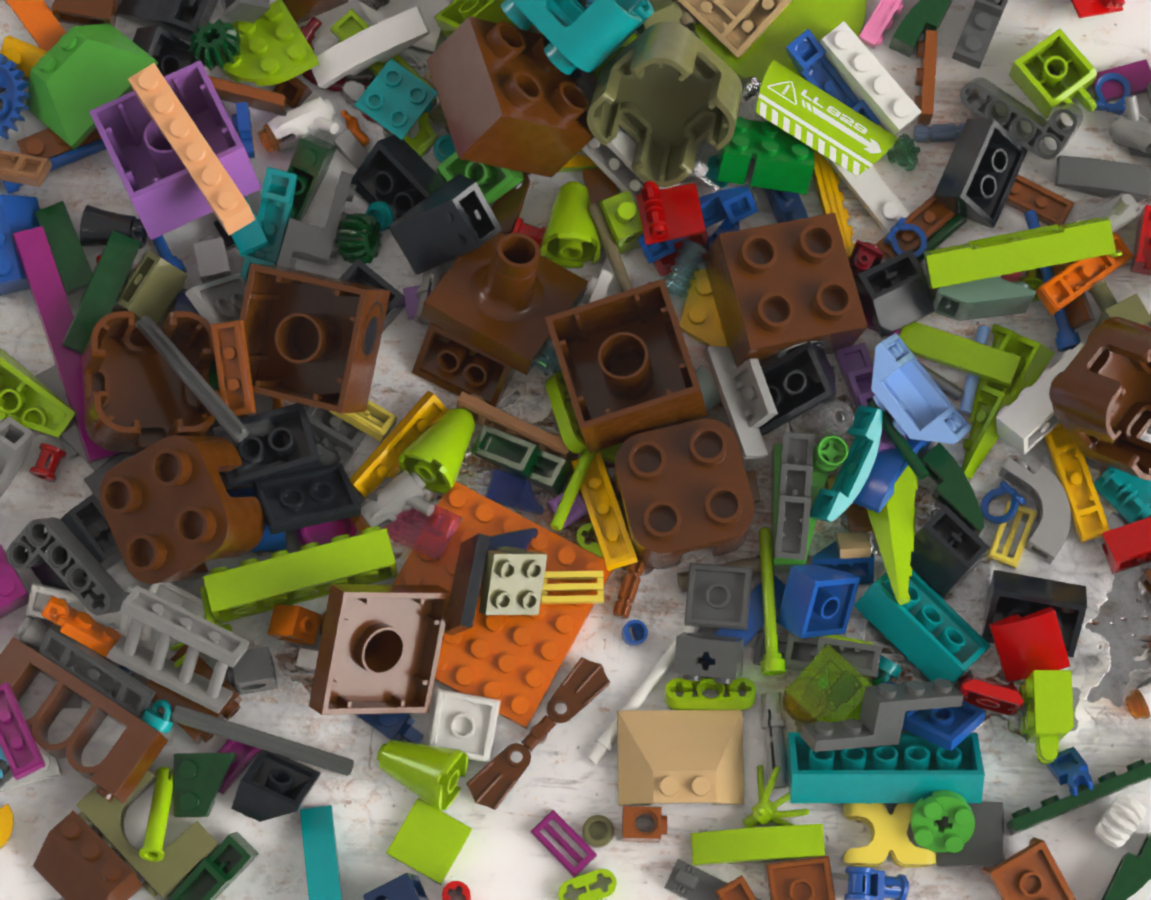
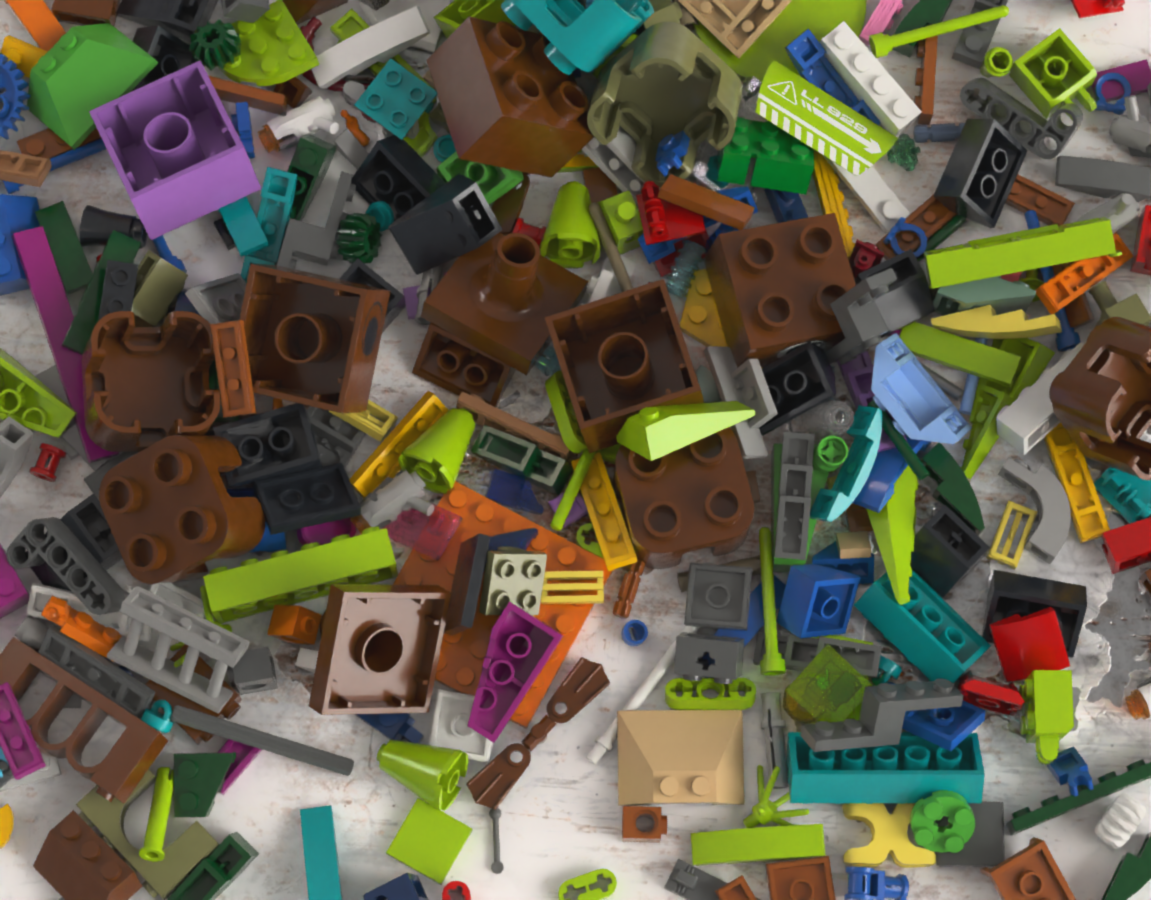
(118, 287): none -> black hinge
(191, 149): light nougat arch -> none
(192, 379): dark grey axle -> none
(212, 258): light grey brick -> none
(273, 787): black slope -> none
(497, 866): none -> dark grey hinge
(512, 663): none -> magenta wedge
(582, 863): magenta tile -> none
(598, 831): olive tile -> none
(668, 428): none -> lime wedge
(670, 151): none -> blue plate
(706, 202): none -> dark orange tile
(860, 317): none -> dark grey bracket
(882, 44): none -> lime piece
(984, 323): none -> light yellow slope
(996, 63): none -> lime cone
(1002, 490): blue piece -> none

